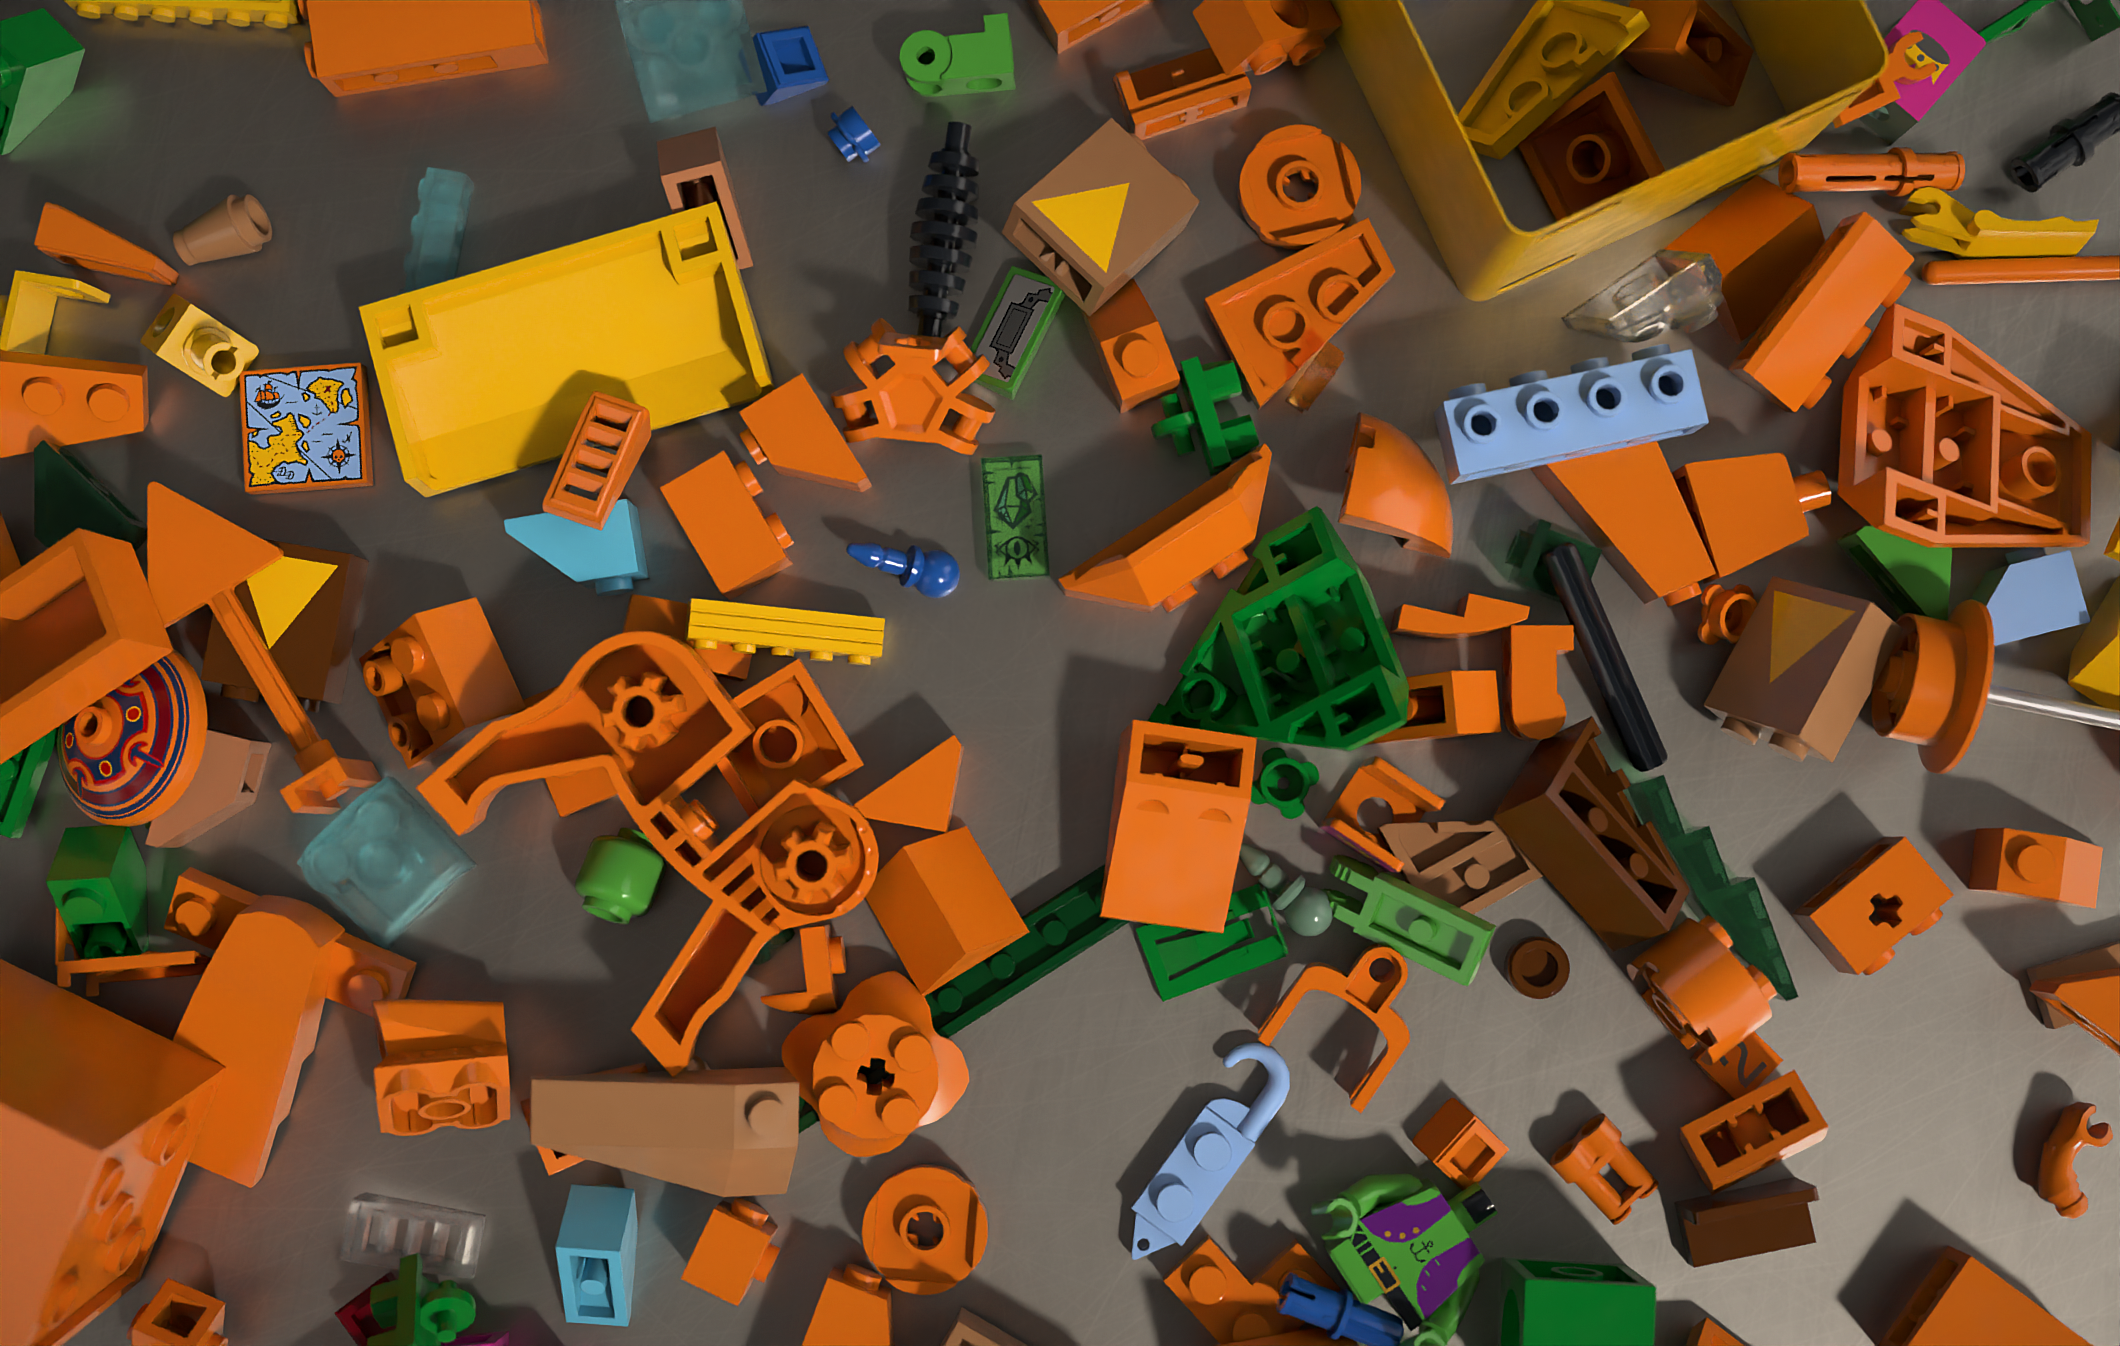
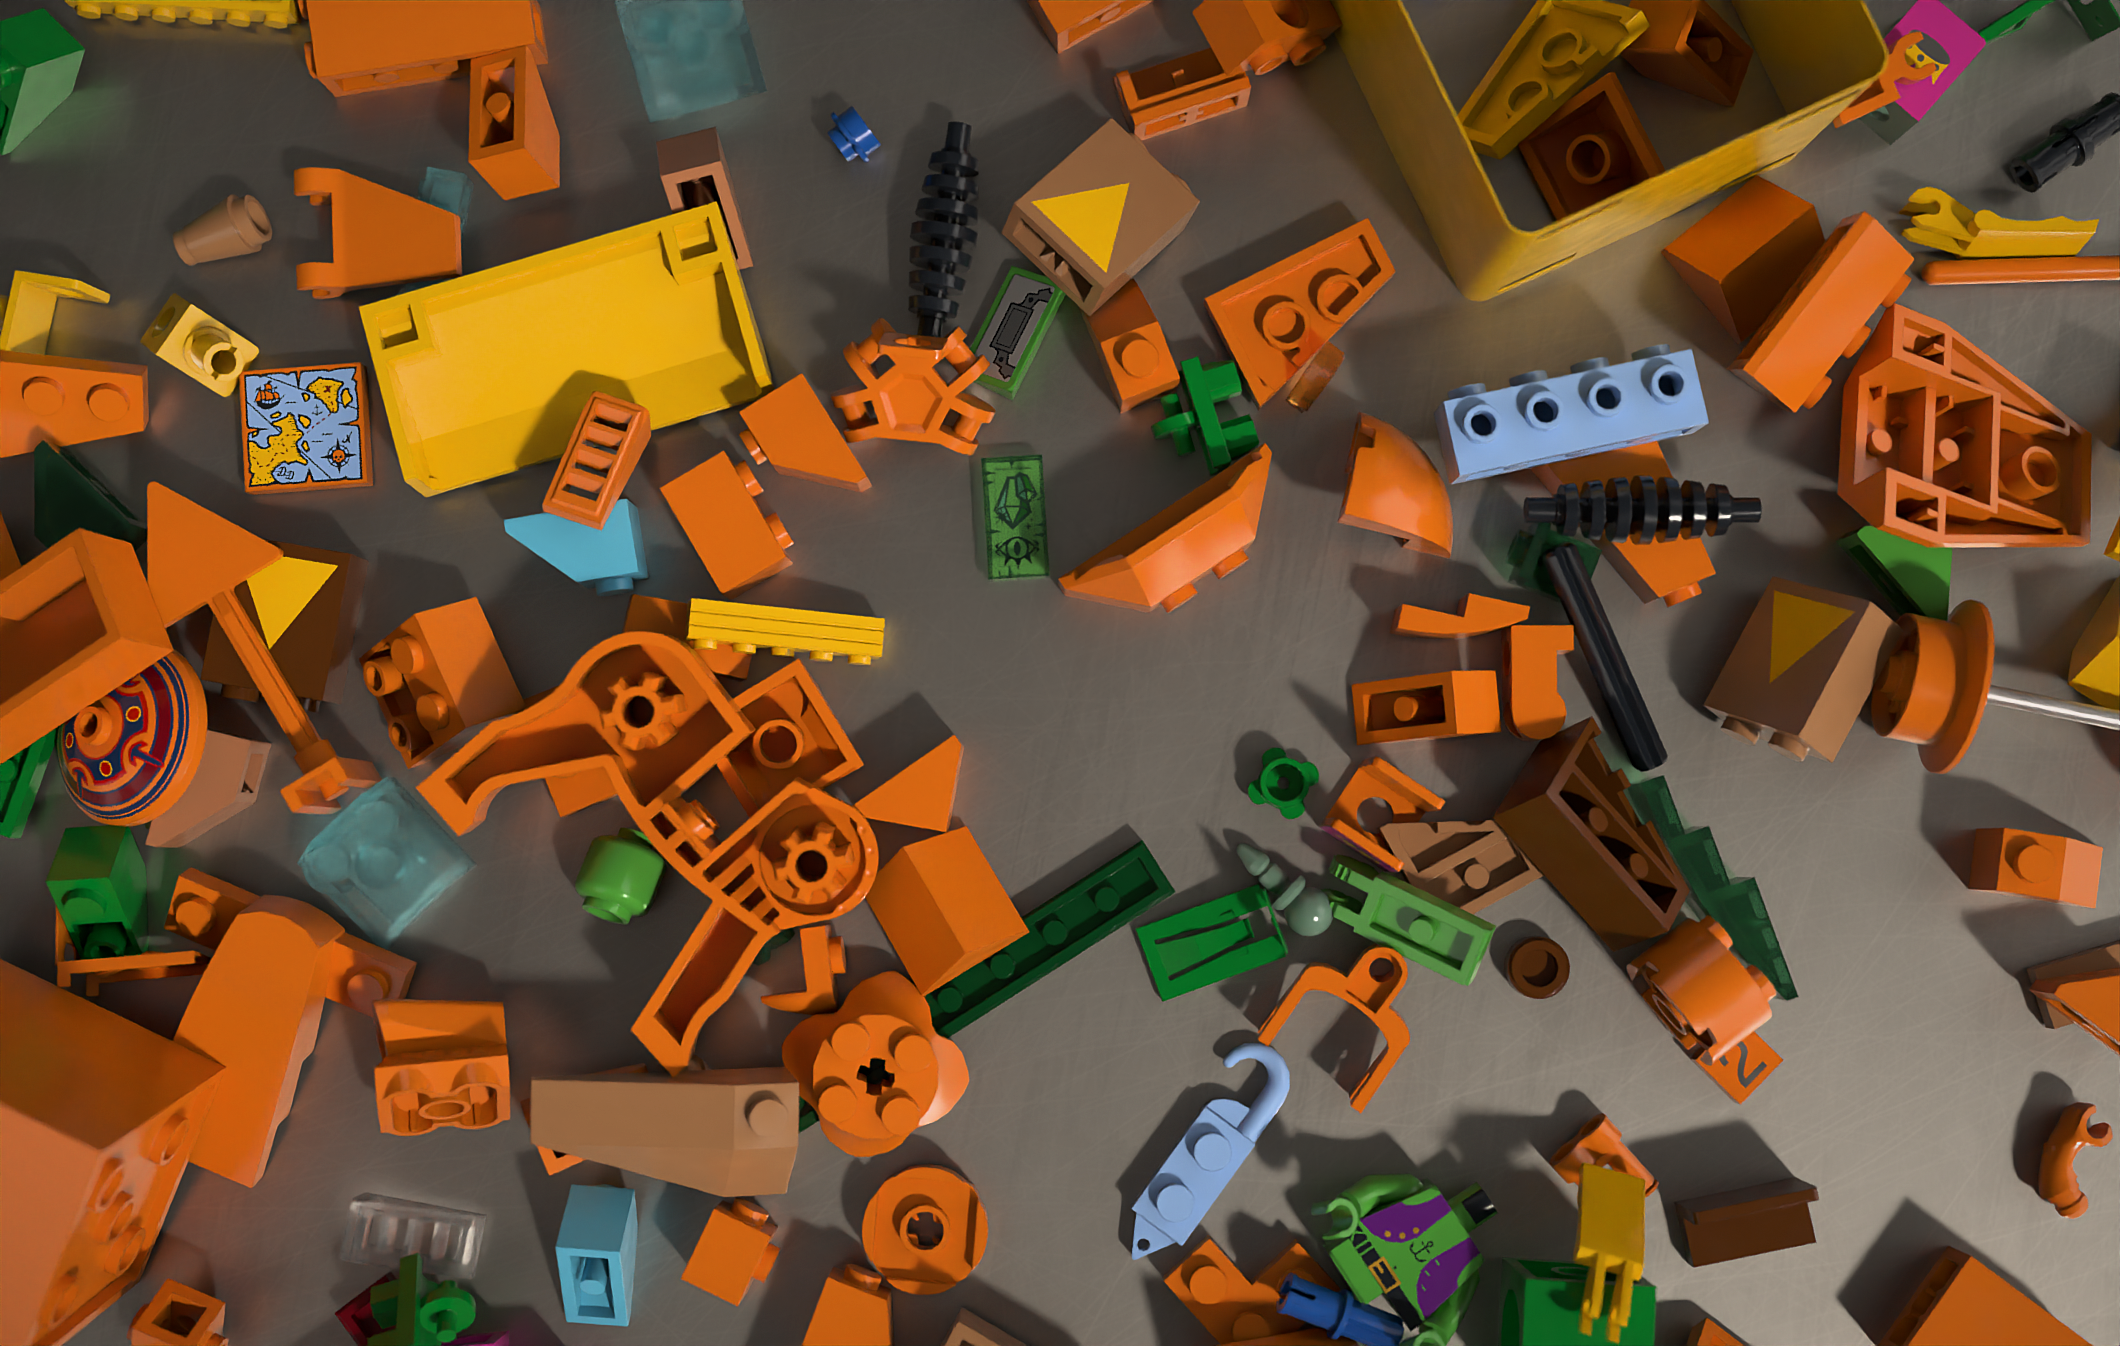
(89, 246): orange slope -> none
(376, 236): none -> orange flag
(512, 125): none -> orange slope
(788, 63): blue slope -> none
(931, 572): blue bar -> none
(960, 62): bright green leg -> none
(1176, 825): orange slope -> none
(1295, 650): green wedge -> none
(1318, 159): orange plate -> none
(1459, 1144): orange slope -> none
(1609, 1240): none -> yellow arm
(1642, 509): none -> black piece
(1654, 297): clear slope -> none
(1725, 613): orange plate -> none
(1748, 506): orange torso -> none
(1753, 1132): orange brick -> none
(1840, 911): orange brick -> none
(1893, 172): orange pin -> none
(2032, 595): light blue slope -> none

